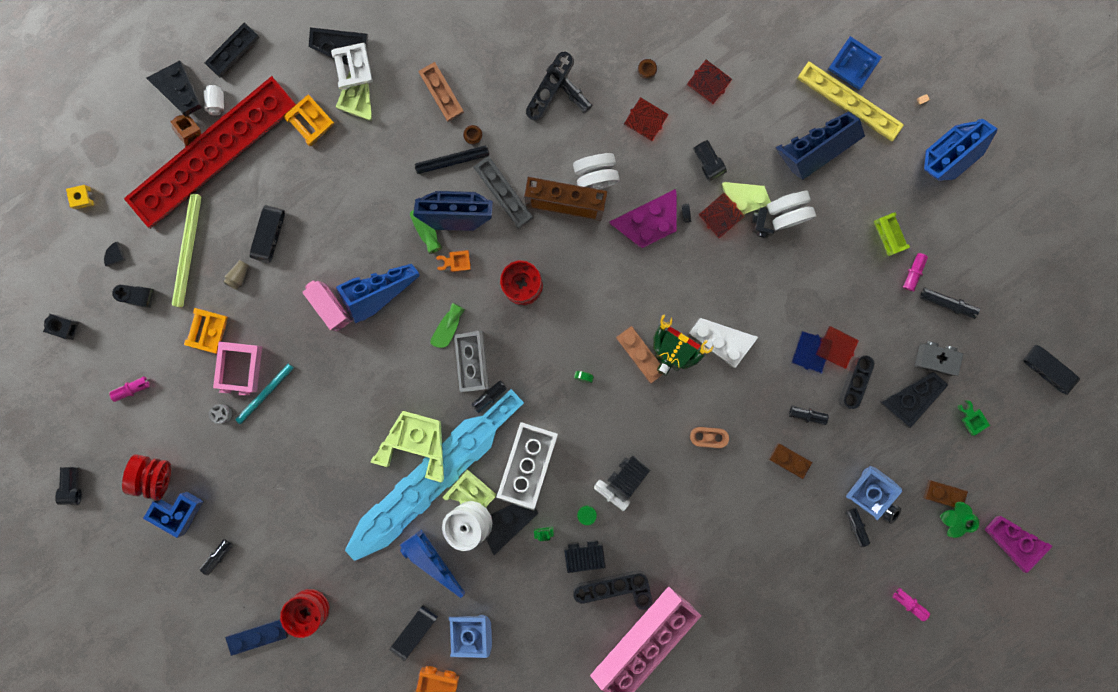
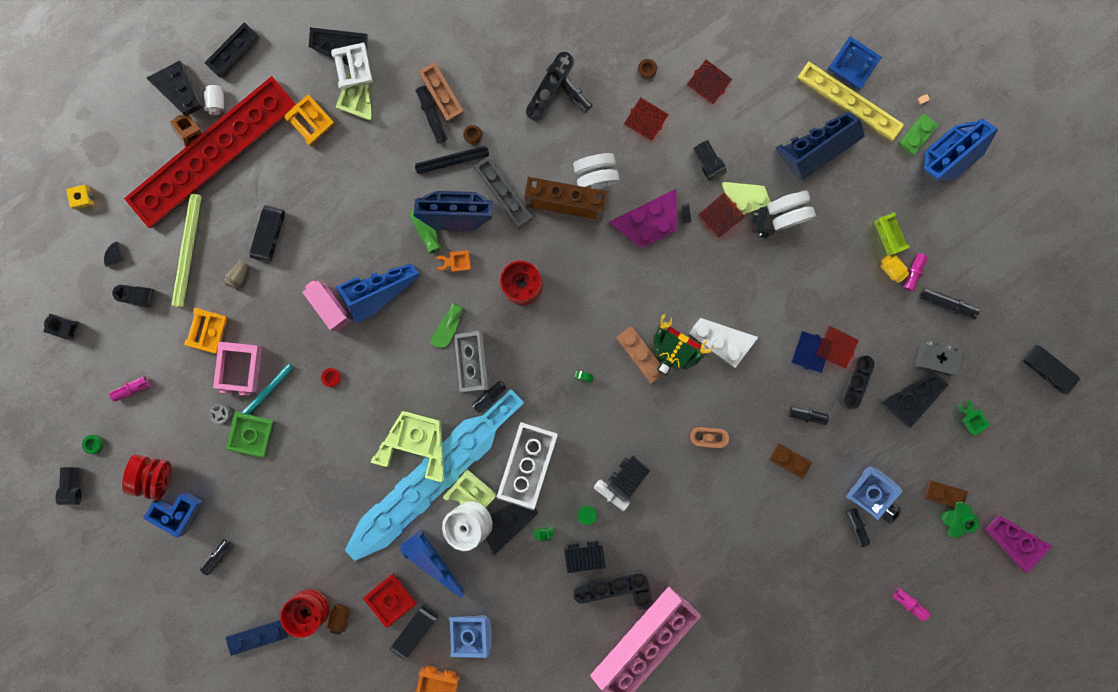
(92, 444): none -> green tile
(249, 434): none -> bright green tile
(331, 377): none -> red tile
(339, 619): none -> reddish brown brick
(390, 600): none -> red plate
(427, 106): none -> black pin
(894, 268): none -> yellow brick
(918, 134): none -> bright green plate

